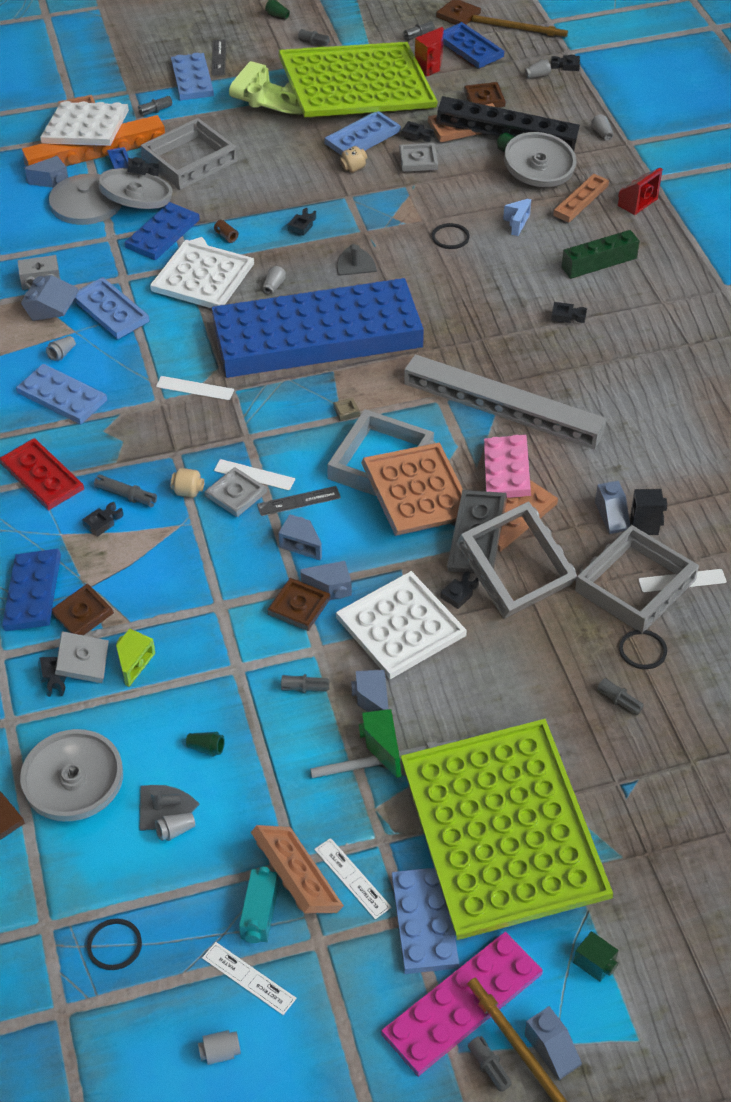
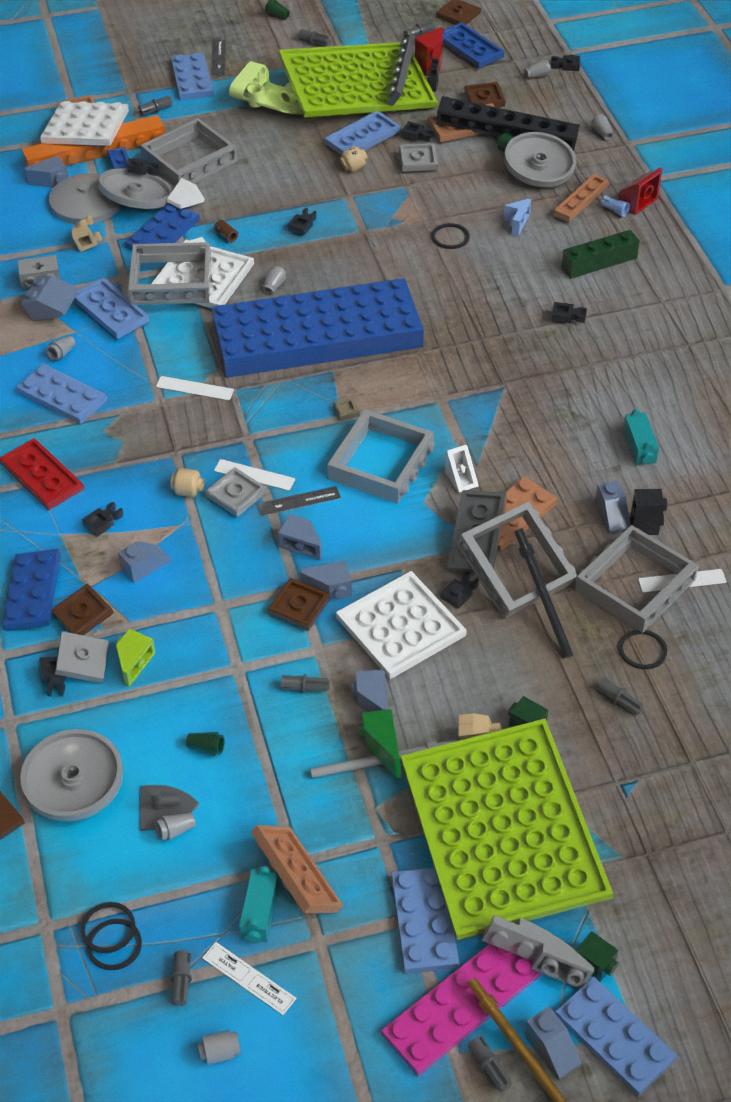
(83, 235): none -> tan piece
(95, 909): none -> black piece
(133, 493): dark grey pin -> none
(141, 560): none -> sand blue slope
(173, 292): none -> light grey window
(181, 977): none -> dark grey axle
(185, 195): none -> white slope
(353, 878): white sticker -> none
(355, 261): dark grey shield -> none
(400, 72): none -> dark grey plate
(415, 487): nougat plate -> none
(433, 78): none -> black plate
(460, 468): none -> white slope
(475, 725): none -> tan piece
(505, 401): light grey brick -> none
(507, 465): bright pink plate -> none
(526, 712): none -> dark green brick
(527, 551): none -> black bar
(546, 950): none -> light grey slope
(550, 31): pearl gold bar -> none
(616, 1036): none -> medium blue plate
(619, 207): none -> light blue pin
(640, 438): none -> teal brick

